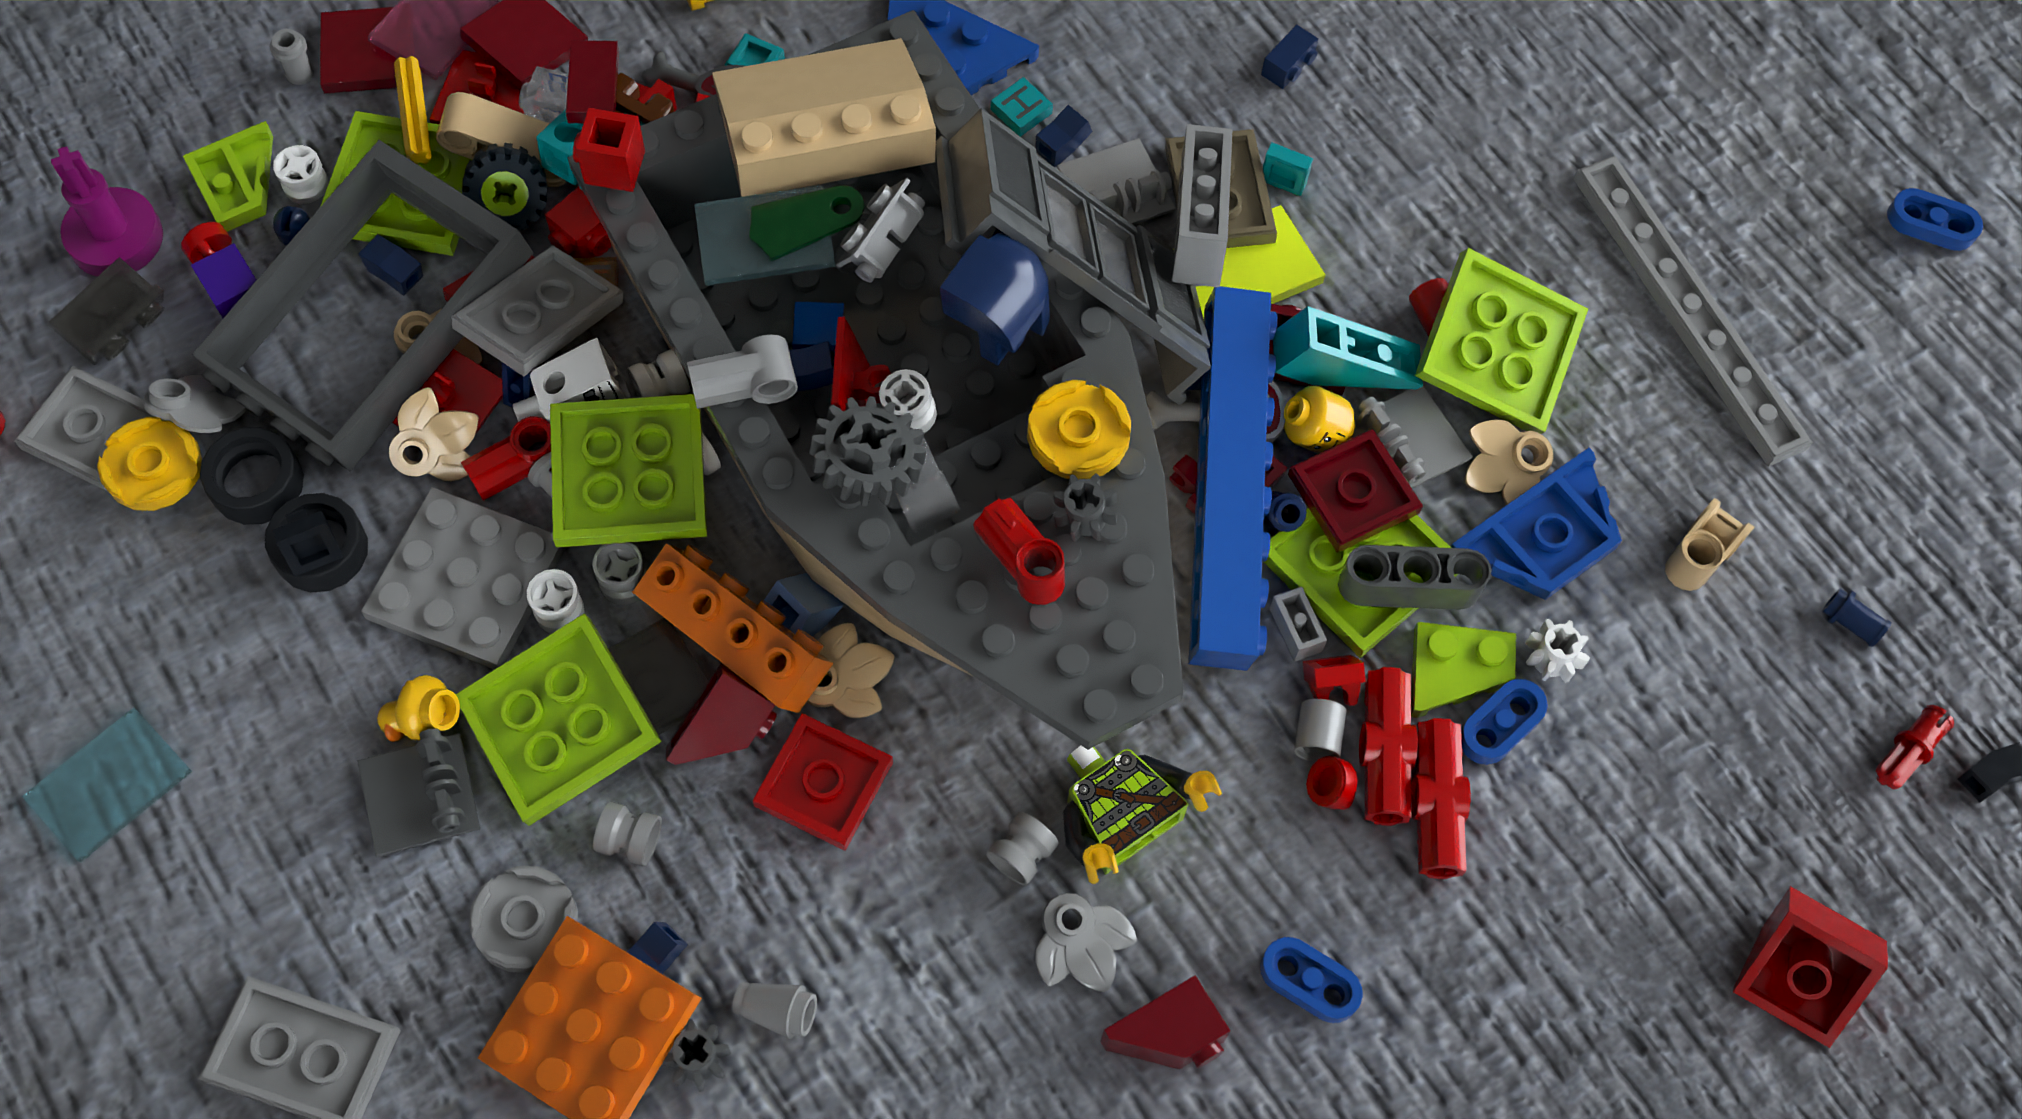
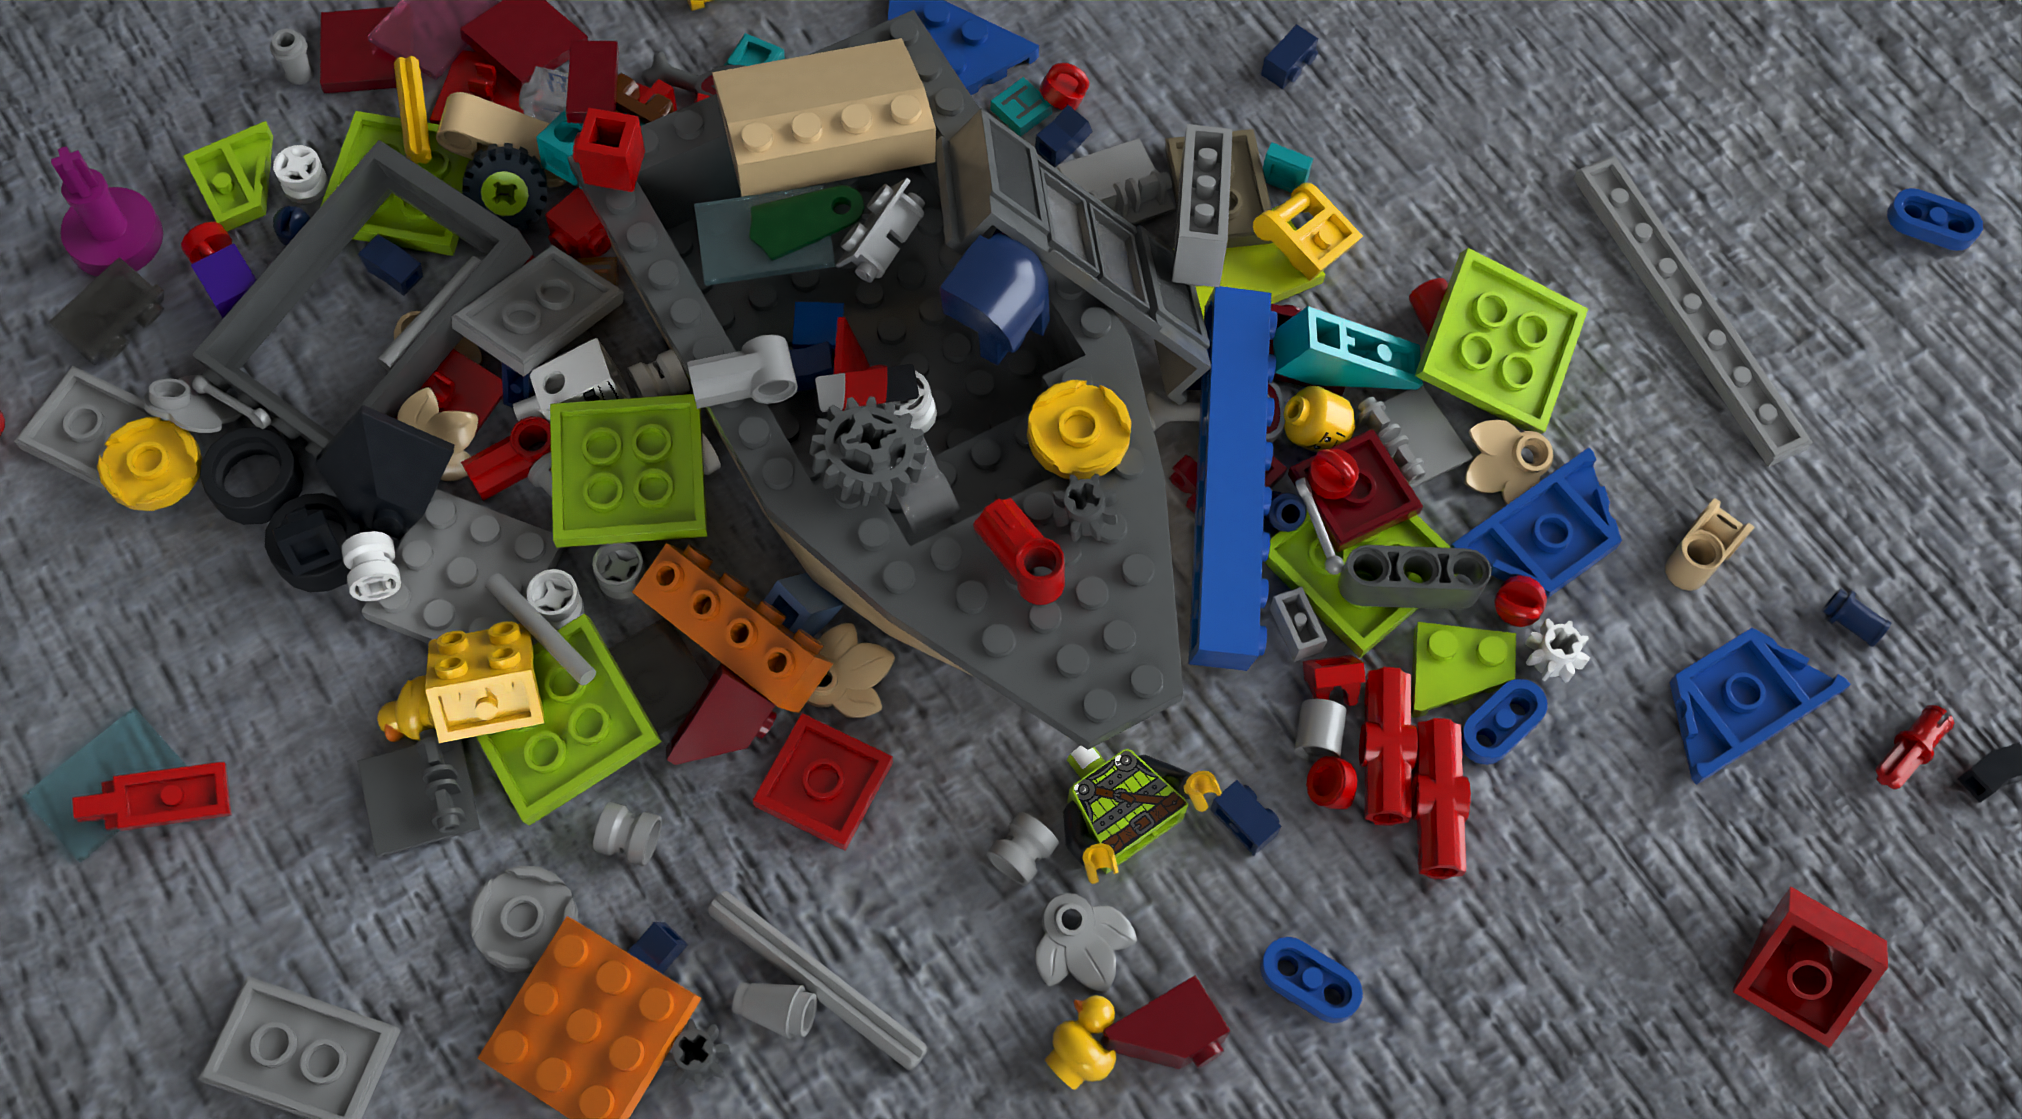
(158, 798): none -> red hinge
(258, 417): none -> light grey hinge
(371, 566): none -> white wheel
(384, 470): none -> black slope
(422, 320): none -> light grey bar
(482, 682): none -> yellow bracket
(540, 629): none -> light grey bar
(817, 979): none -> light grey axle
(884, 384): none -> sticker
(1064, 86): none -> red tile
(1076, 1051): none -> yellow animal
(1246, 817): none -> dark blue piece
(1317, 241): none -> yellow plate
(1333, 473): none -> red tile
(1333, 564): none -> light grey hinge
(1520, 601): none -> red tile
(1744, 698): none -> blue wing

